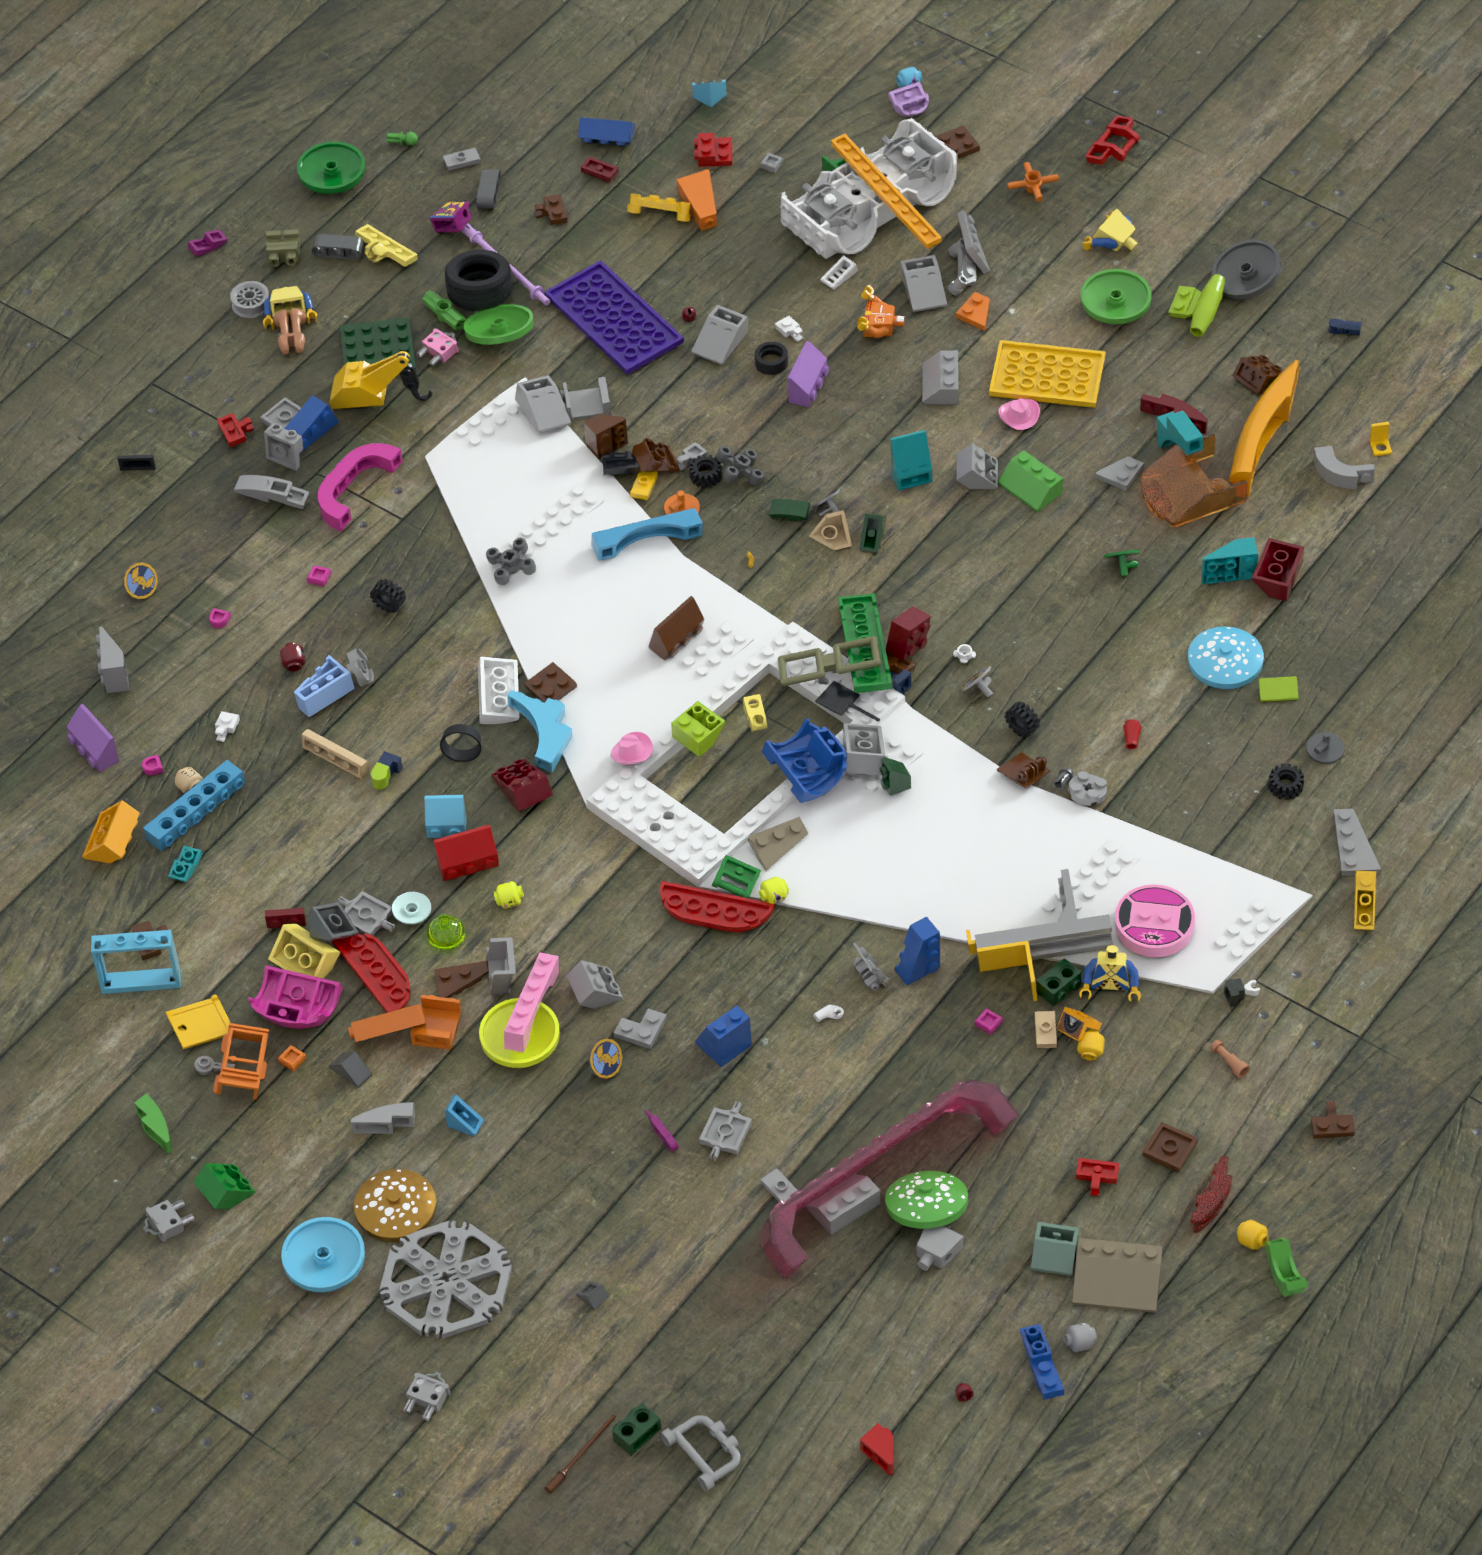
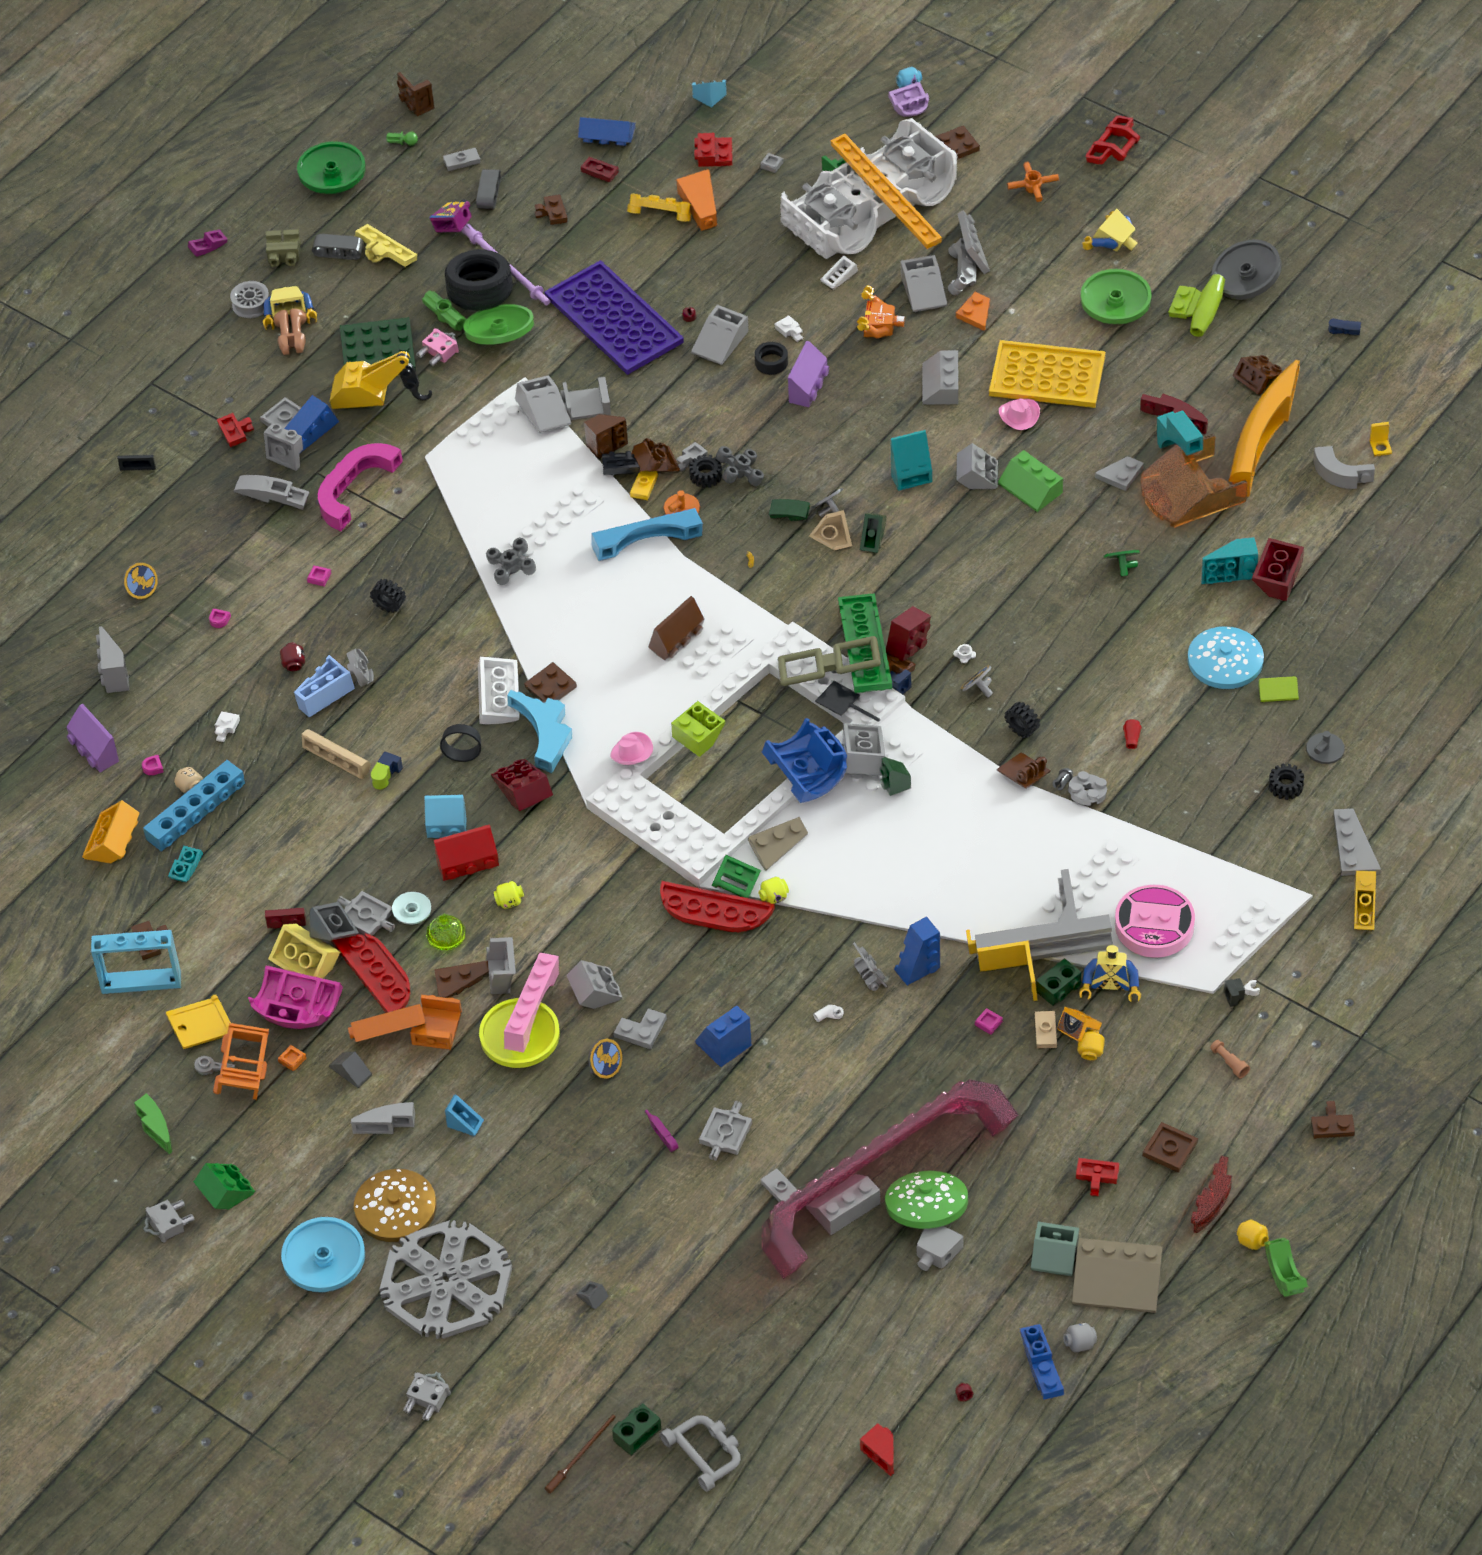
(417, 97): none -> reddish brown bracket
(755, 712): light yellow leg -> none

